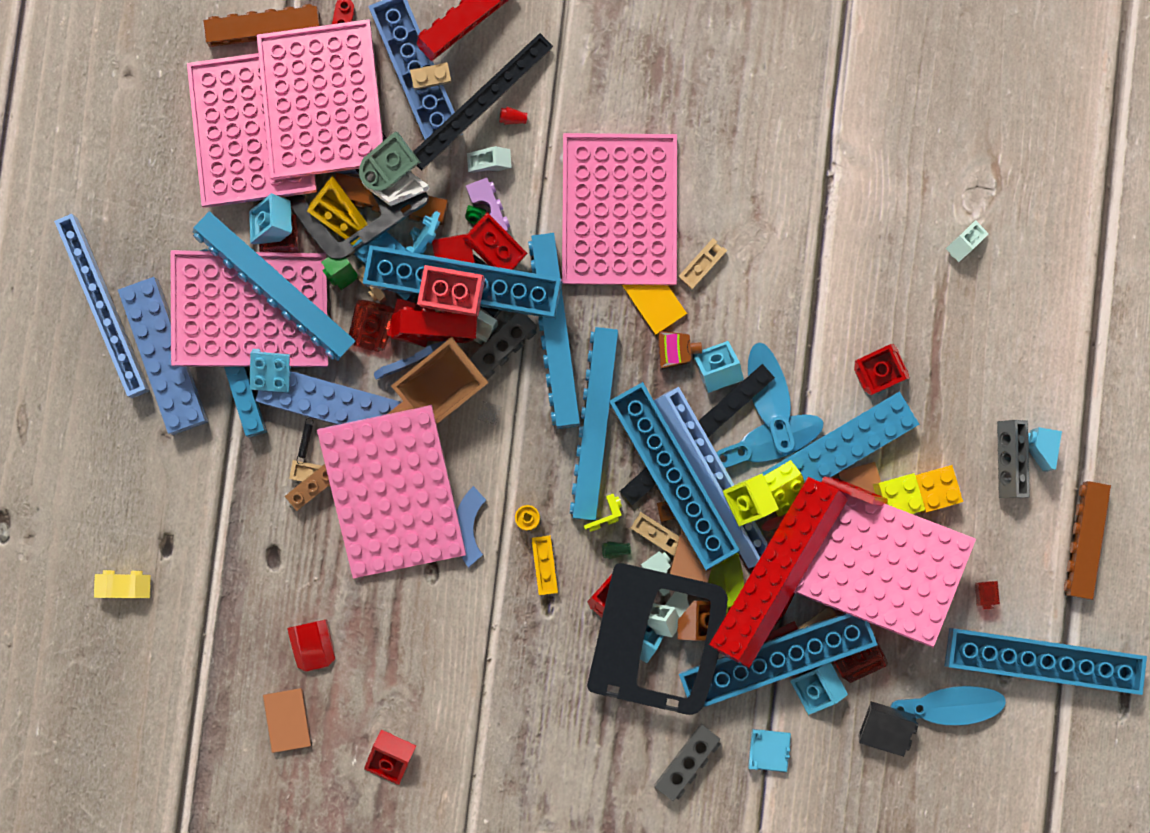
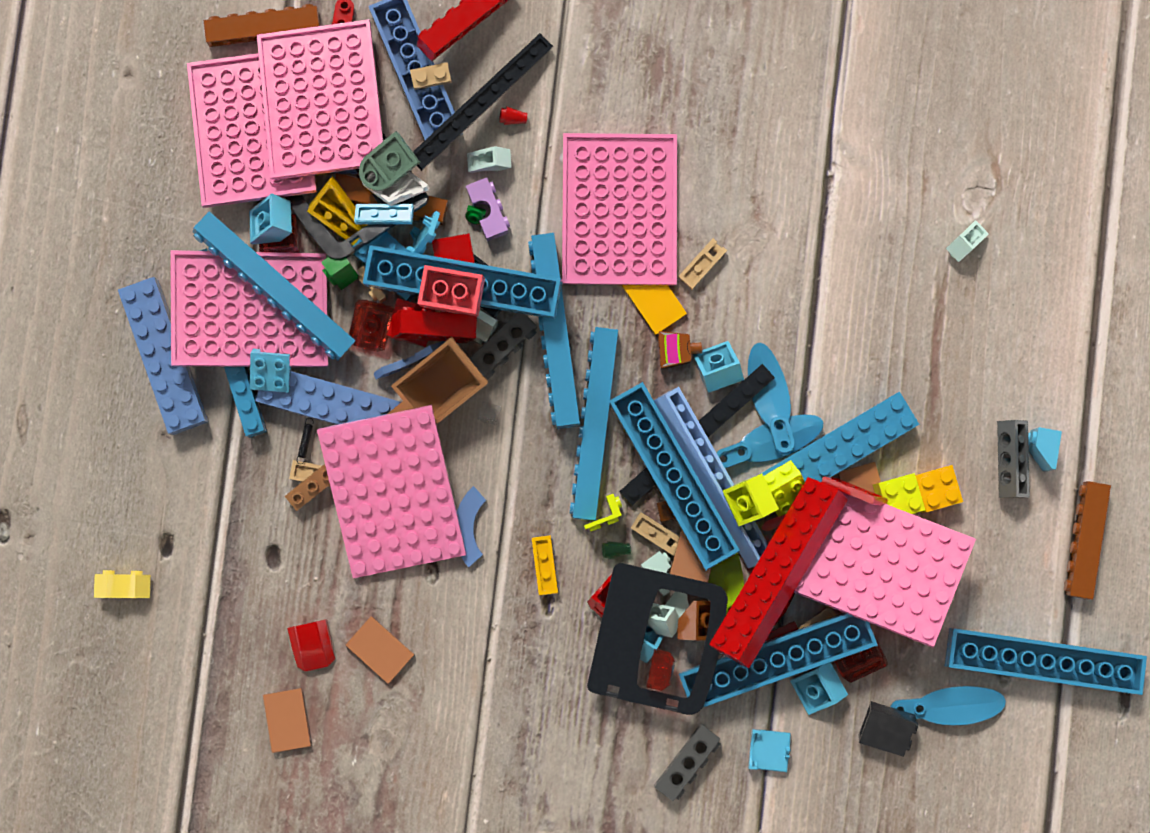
(102, 306): light blue brick -> none
(379, 649): none -> nougat tile
(384, 214): none -> tile
(390, 757): red slope -> none
(494, 244): red tile -> none
(527, 517): yellow wheel -> none
(661, 670): none -> clear red slope
(881, 369): red slope -> none
(987, 594): clear red brick -> none

